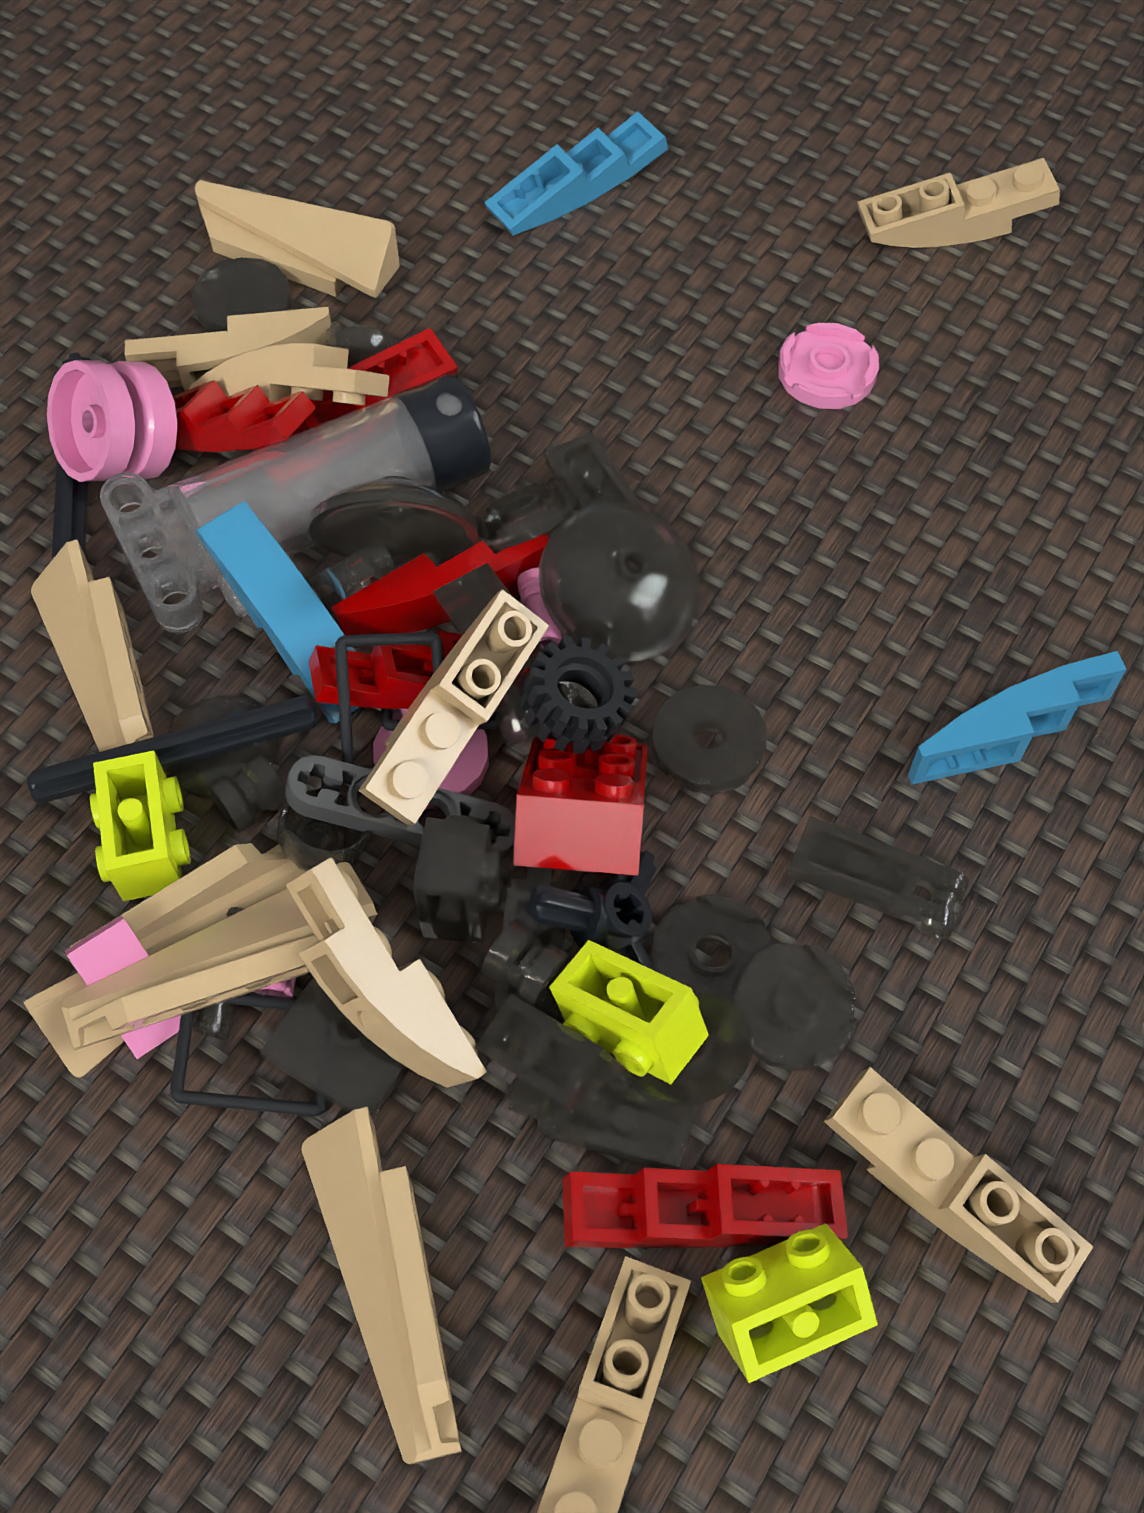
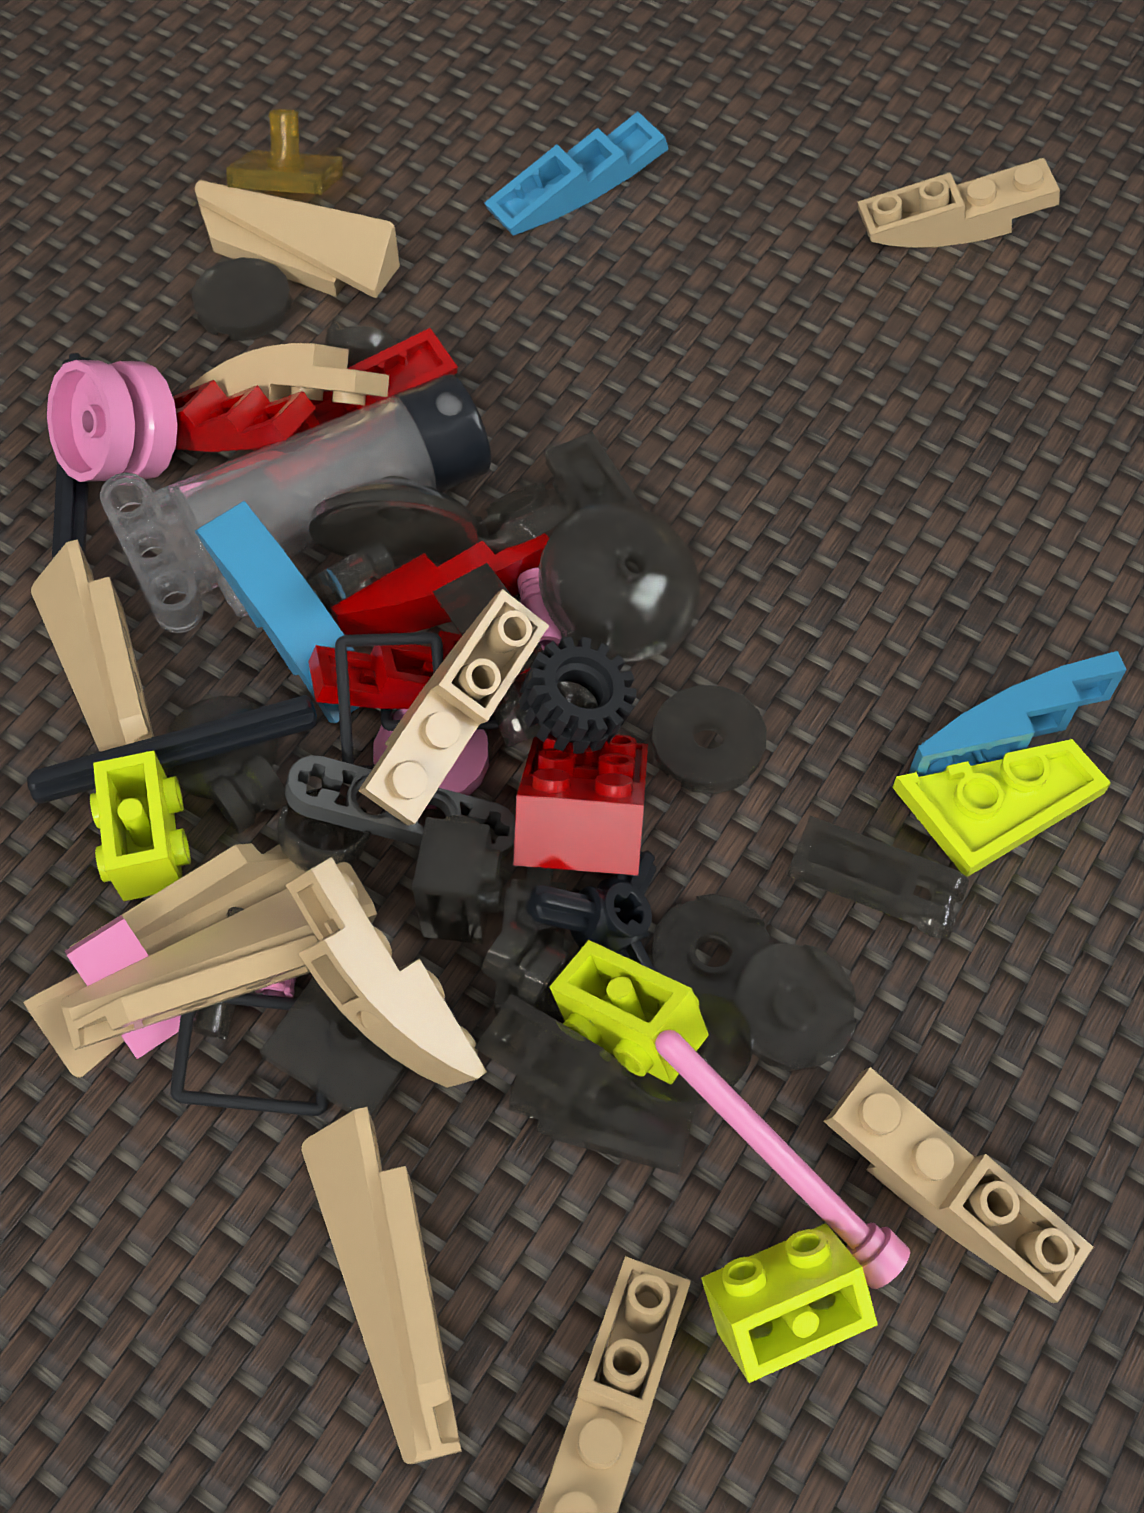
(188, 357): tan slope -> none
(284, 165): none -> clear yellow tile
(700, 1207): red slope -> none
(828, 366): bright pink tile -> none
(875, 1248): none -> bright pink piece
(1001, 803): none -> neon yellow wing

